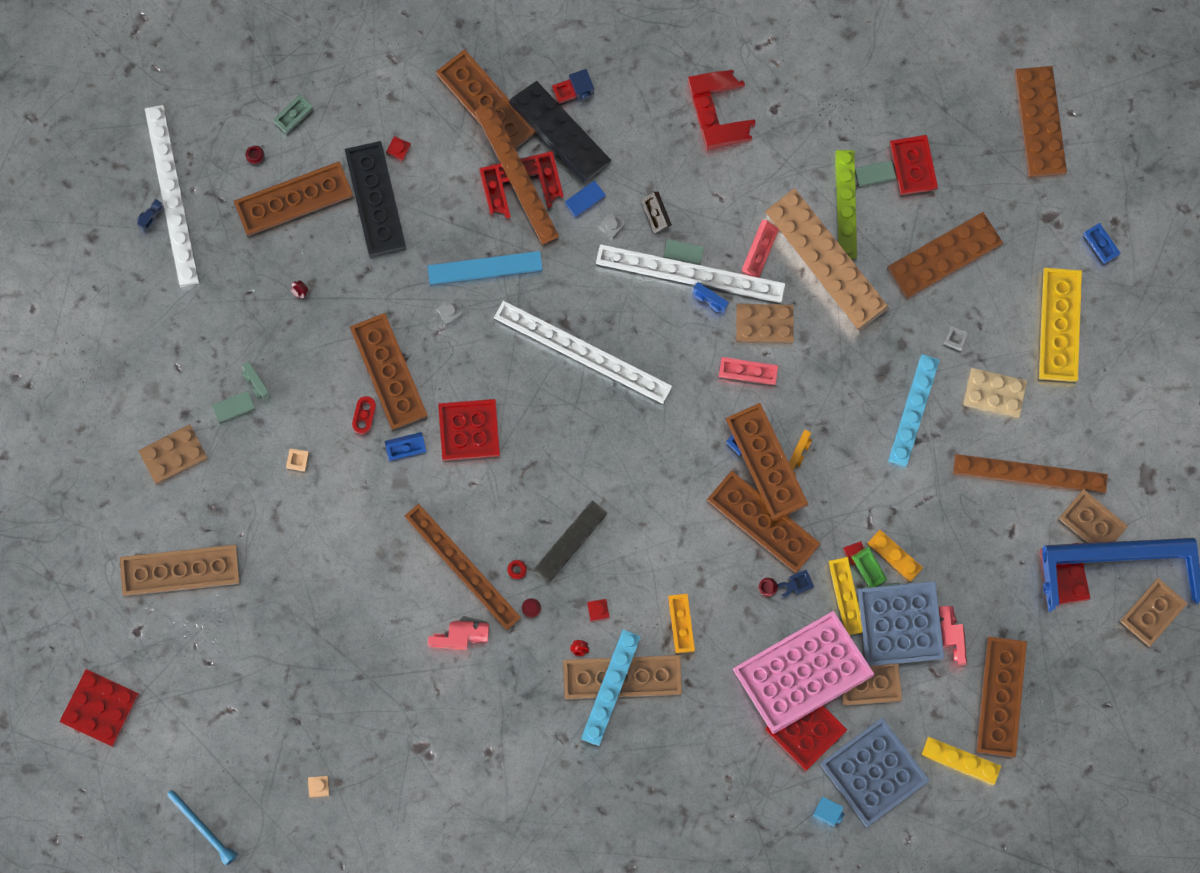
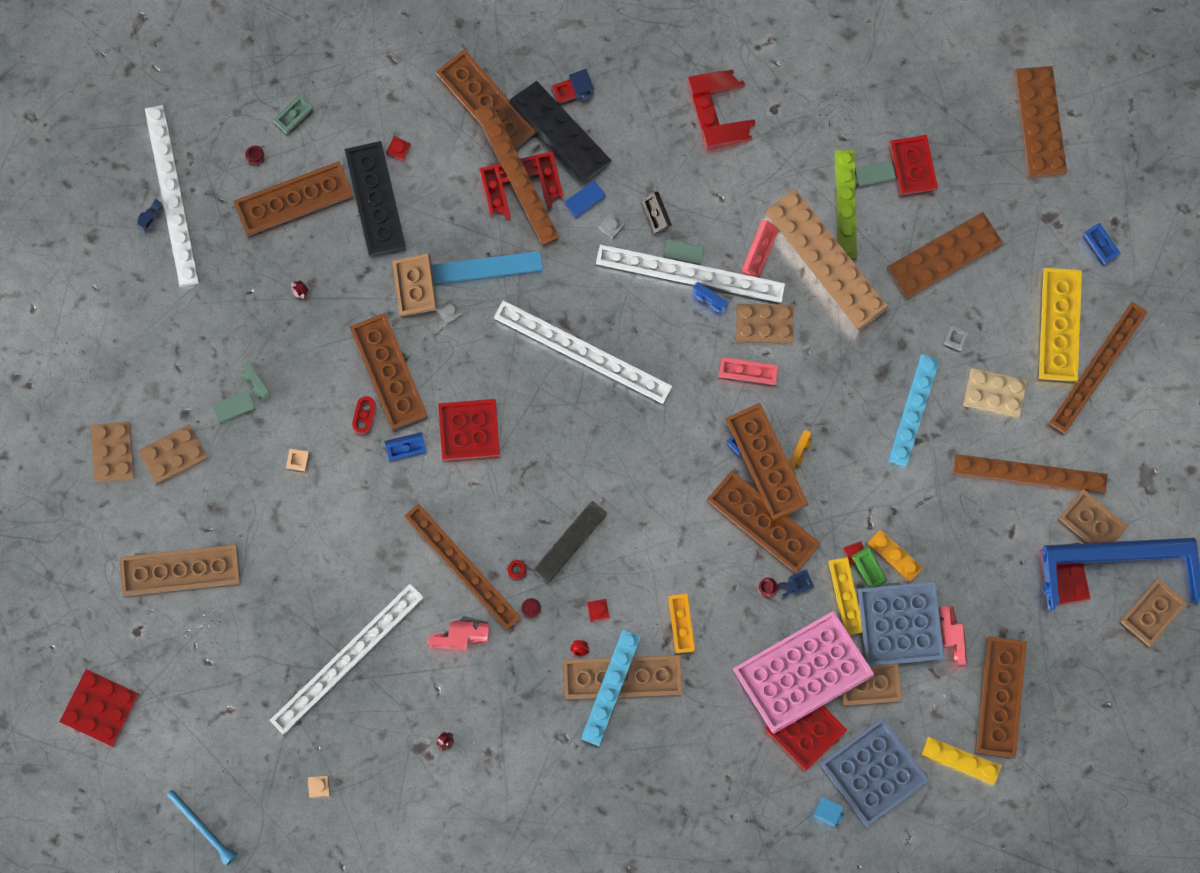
(112, 452): none -> medium nougat plate
(346, 659): none -> white plate
(414, 285): none -> medium nougat plate
(445, 741): none -> dark red plate
(1098, 367): none -> dark orange plate

